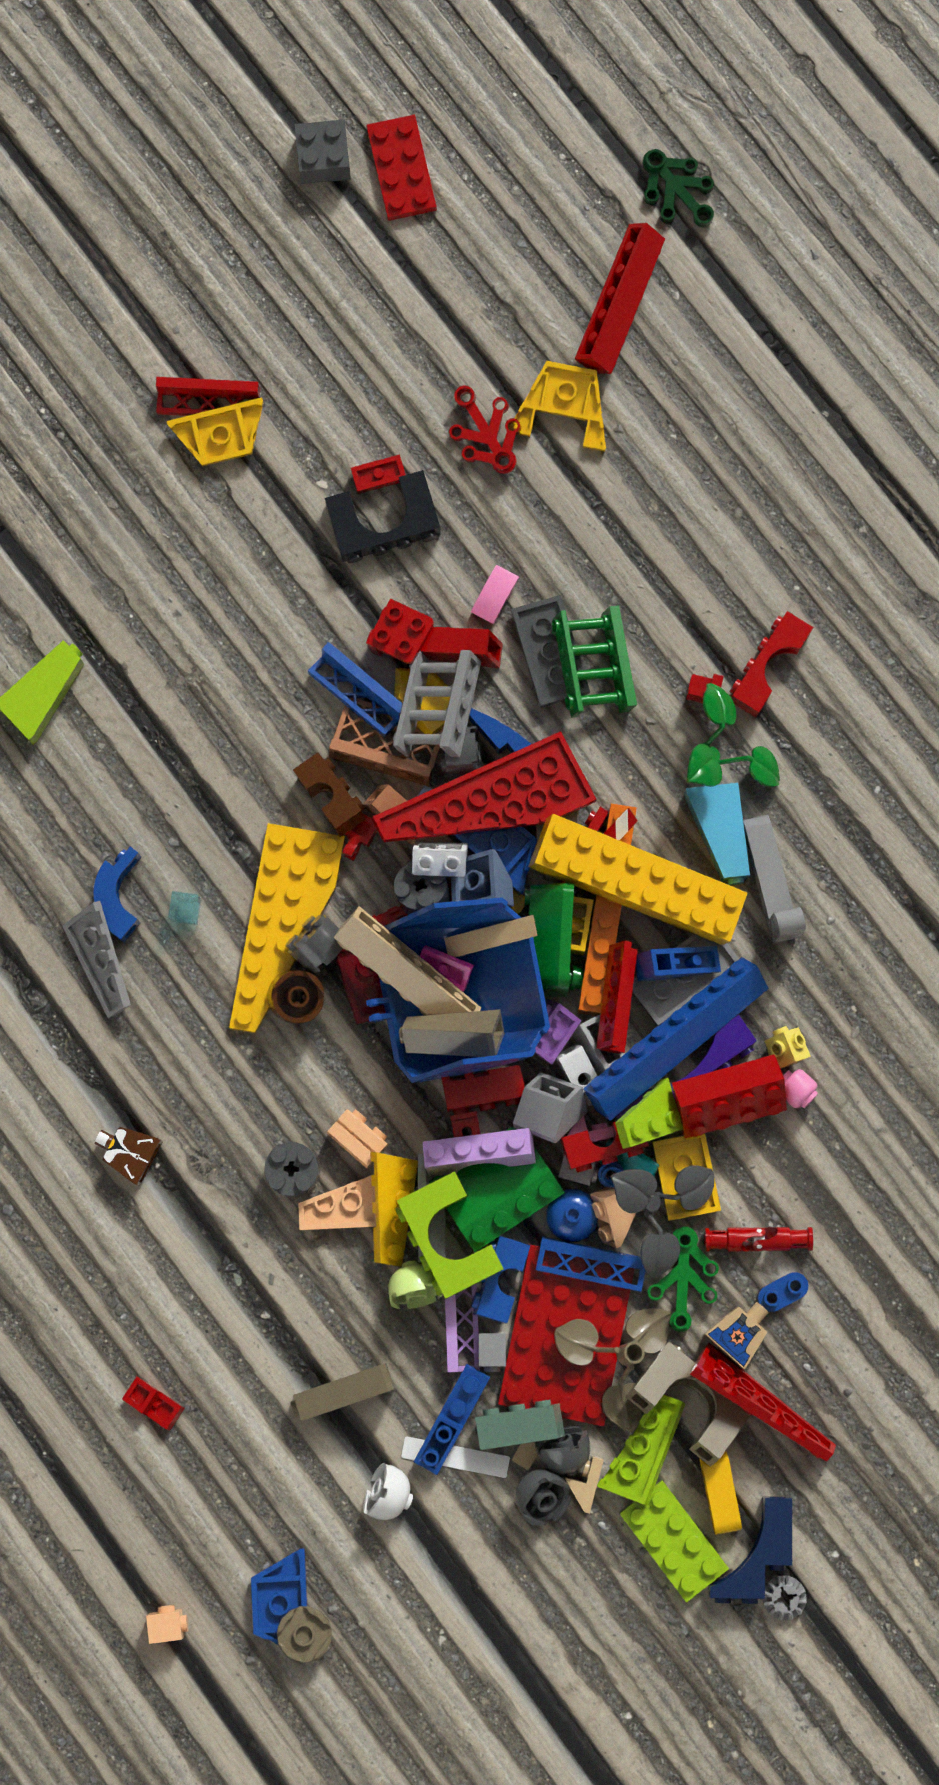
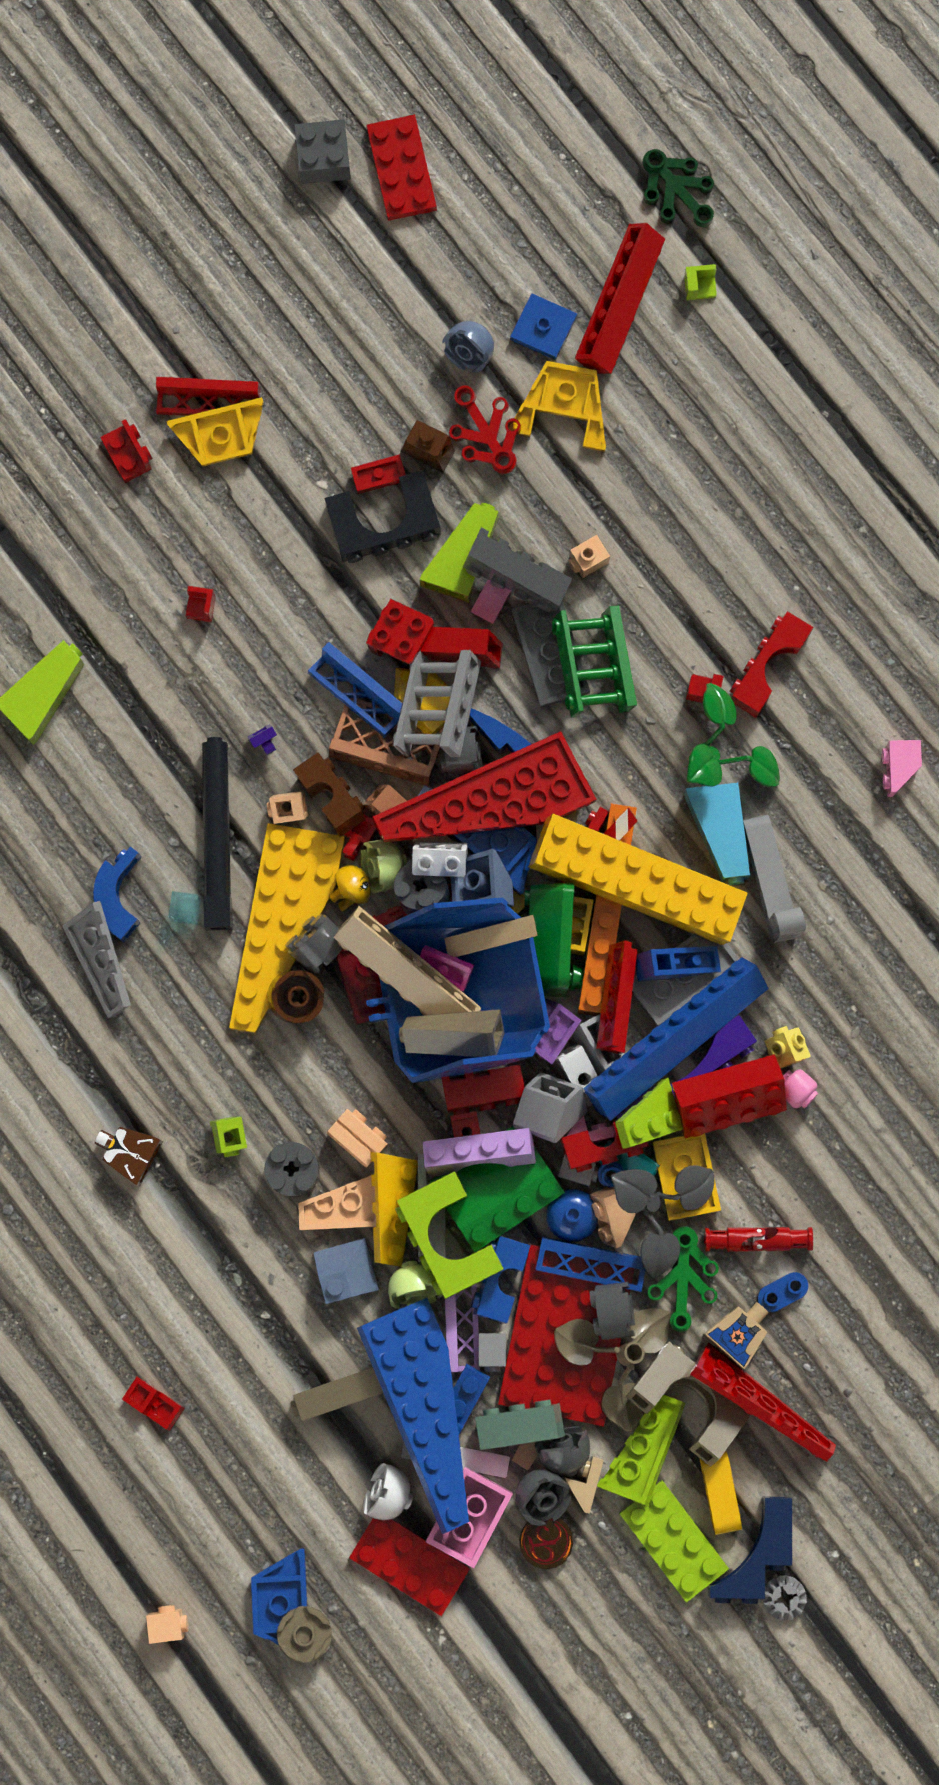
(126, 451): none -> red bracket
(200, 603): none -> red panel
(216, 835): none -> black brick
(235, 1128): none -> lime brick
(262, 737): none -> dark purple tile
(298, 803): none -> light nougat brick
(345, 1271): none -> sand blue slope
(352, 887): none -> yellow piece
(381, 864): none -> yellowish green cylinder
(409, 1564): none -> red plate
(418, 1385): none -> blue wing
(427, 444): none -> reddish brown torso
(446, 570): none -> lime slope
(469, 345): none -> sand blue cylinder
(485, 1507): none -> bright pink brick
(516, 572): none -> dark grey wedge
(543, 326): none -> blue plate
(546, 1544): none -> dark brown tile
(588, 557): none -> light nougat brick
(614, 1311): none -> dark grey brick
(700, 282): none -> lime panel
(901, 762): none -> bright pink slope

